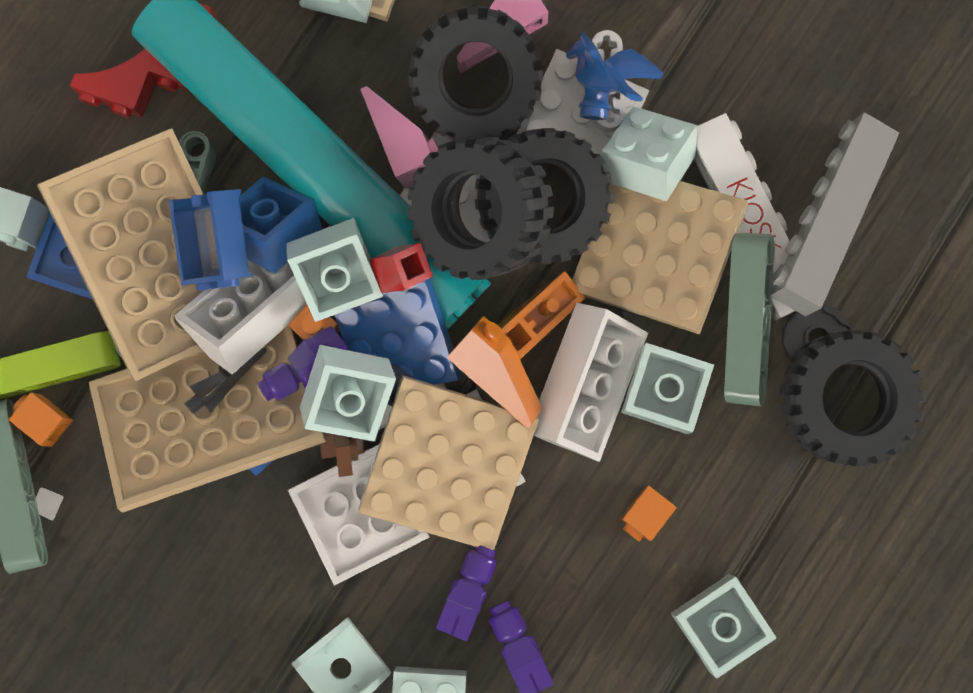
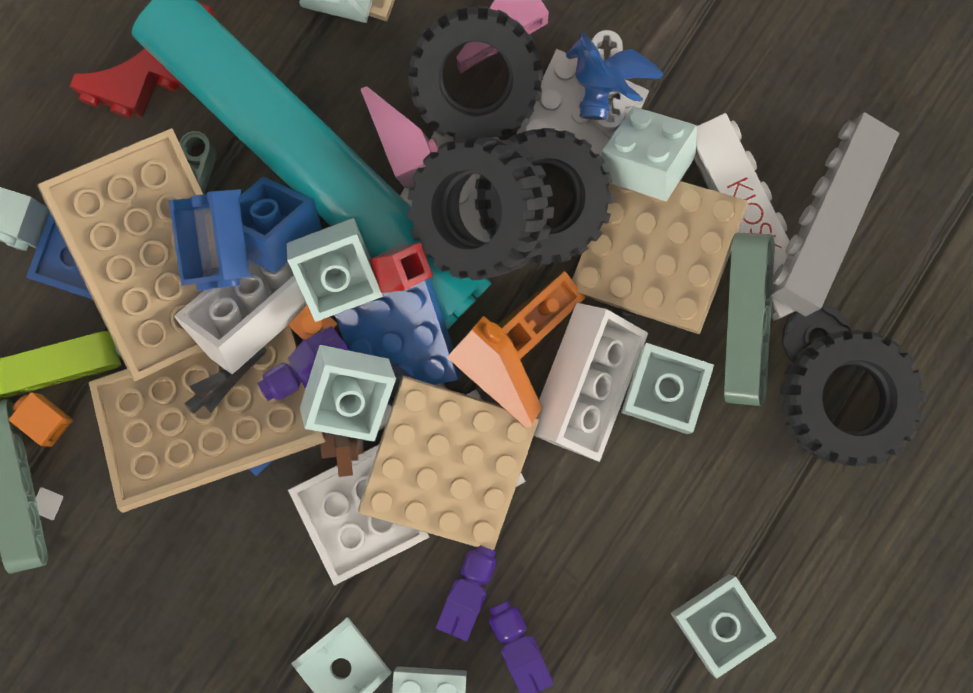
(647, 514): orange brick -> none

